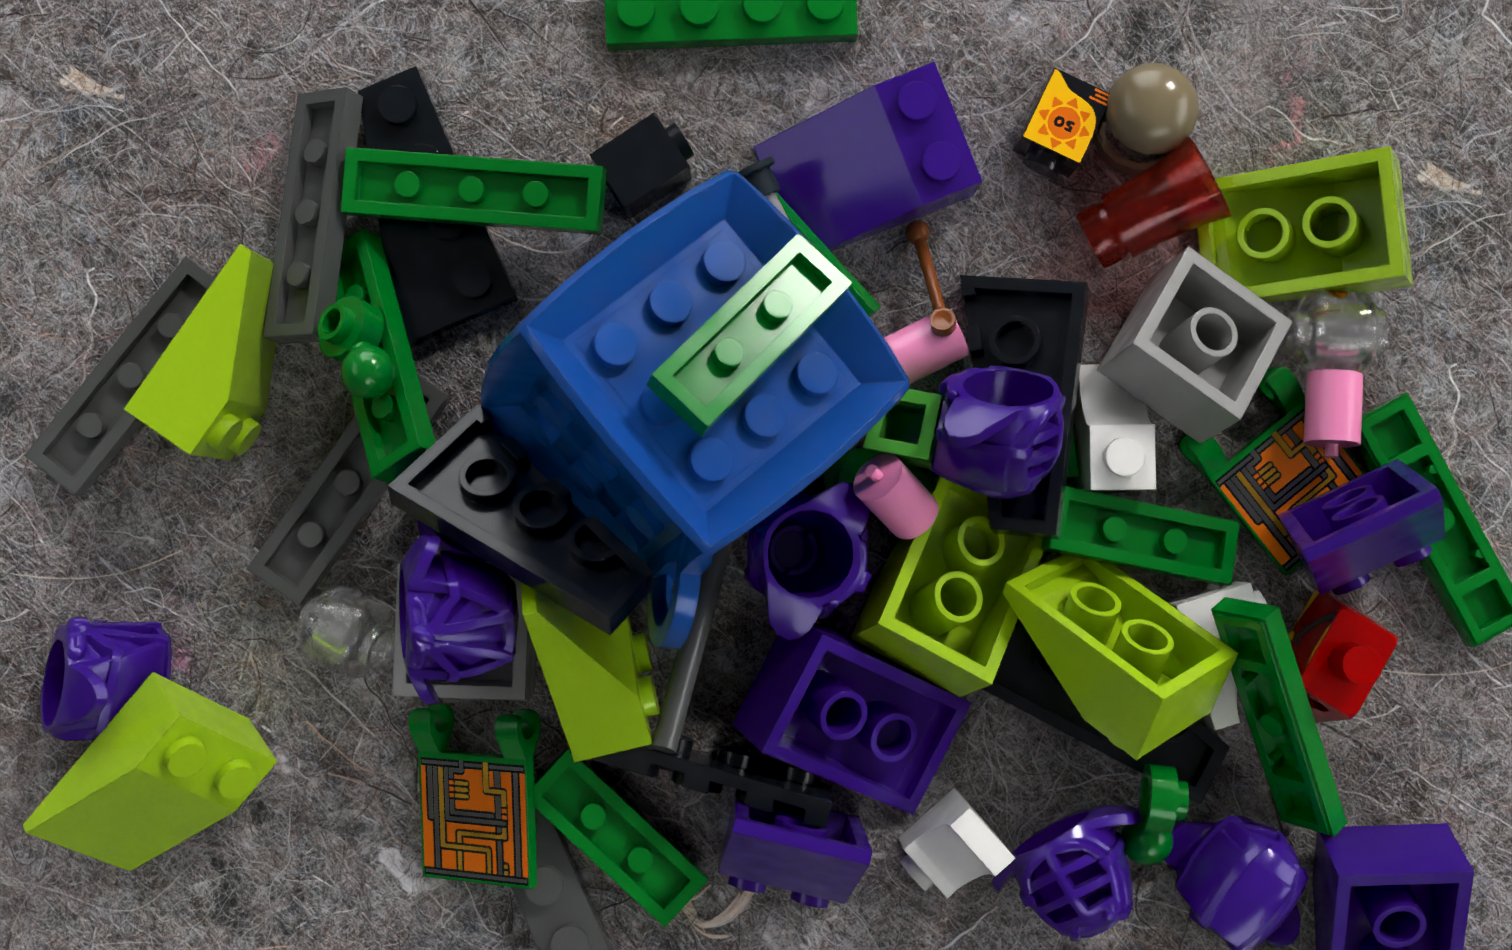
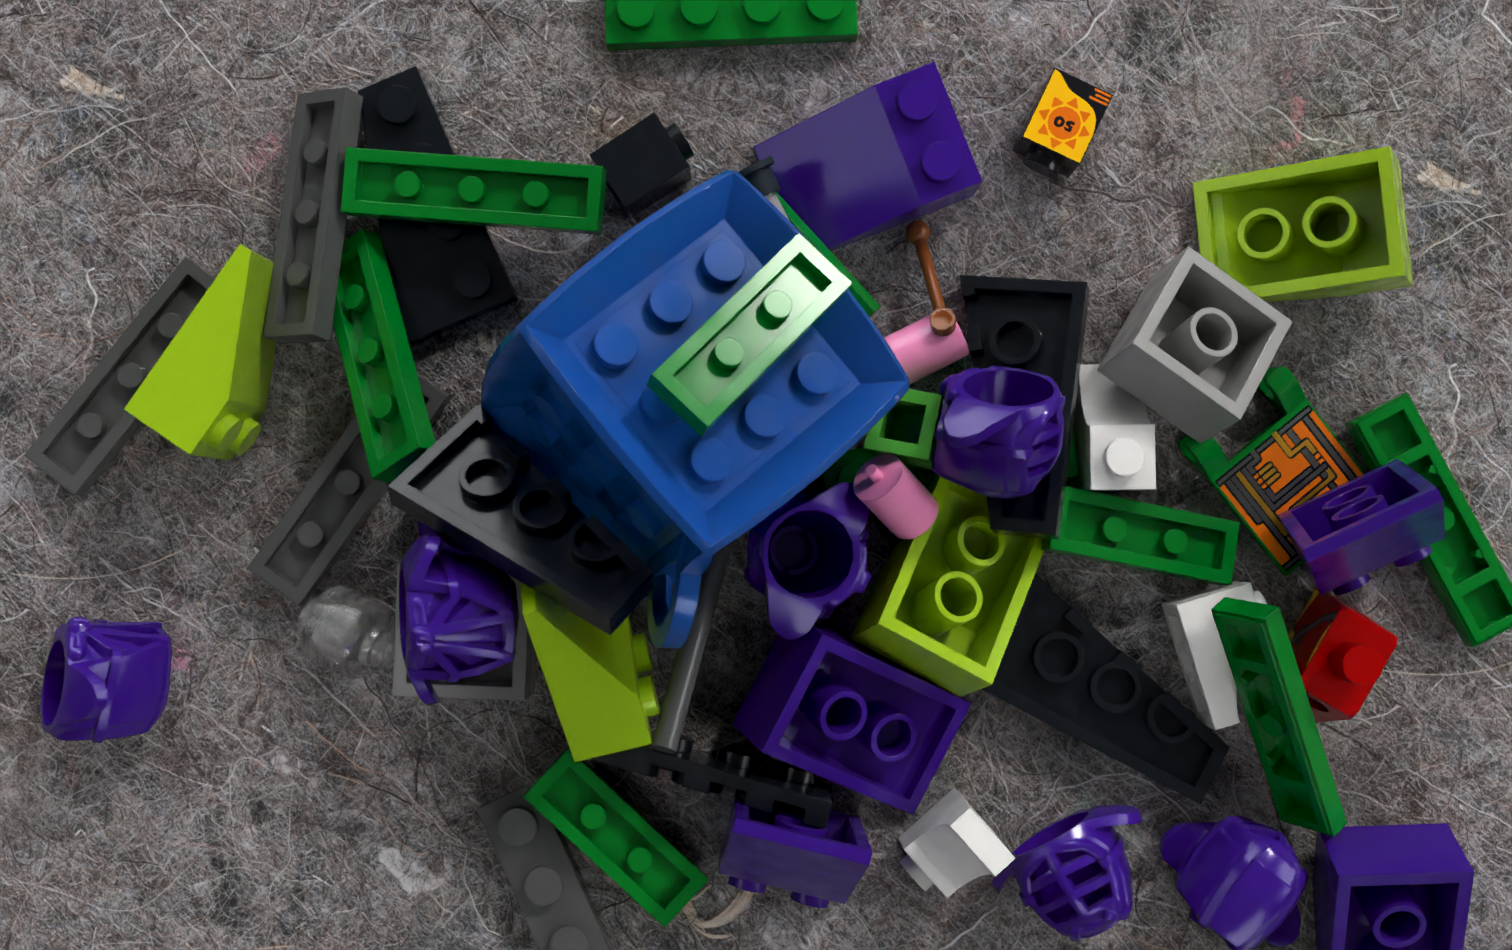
(154, 777): lime slope -> none
(351, 335): green plate -> none
(477, 804): flag -> none
(1120, 650): lime slope -> none
(1149, 112): dark tan helmet -> none
(1154, 206): clear red plant -> none
(1161, 803): green plate -> none
(1333, 410): bright pink piece -> none
(1337, 331): clear head -> none

